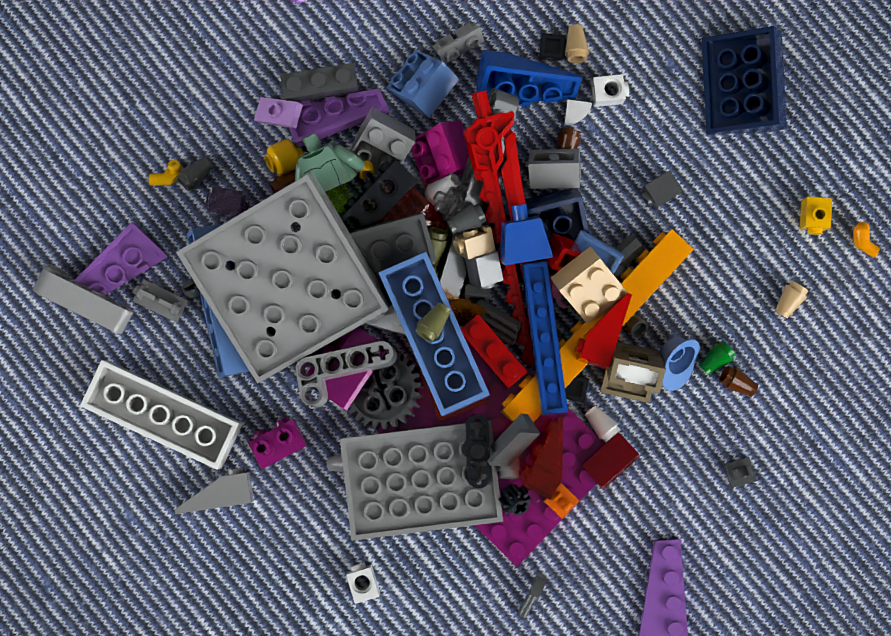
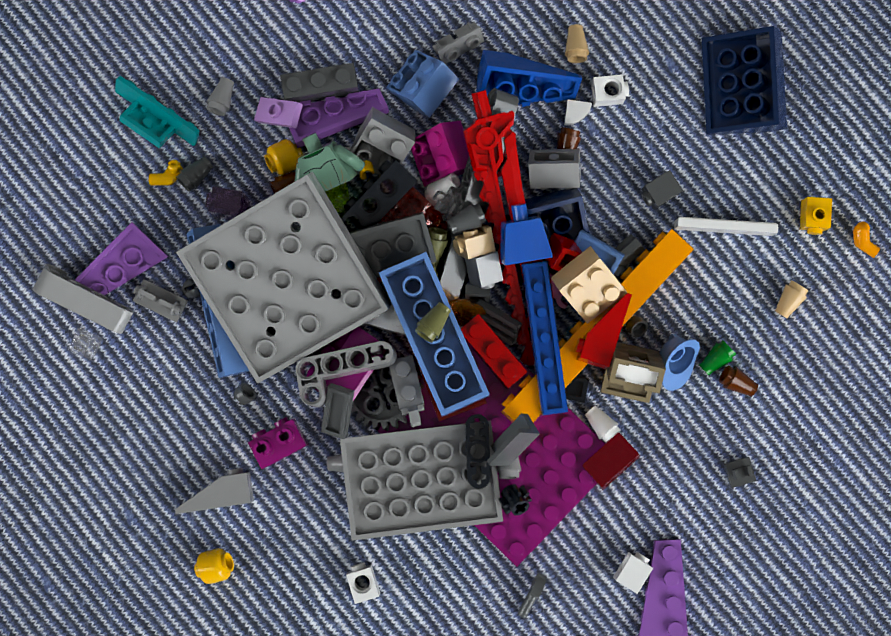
(85, 343): none -> clear tile
(152, 118): none -> teal bracket
(161, 414): white brick -> none
(214, 566): none -> yellow head
(220, 98): none -> light grey cone
(244, 394): none -> dark grey hinge
(337, 411): none -> dark grey tile
(407, 388): none -> light grey hinge
(547, 465): clear red slope -> none
(552, 47): black tile -> none
(561, 501): orange tile -> none
(633, 571): none -> white brick
(726, 226): none -> white tile

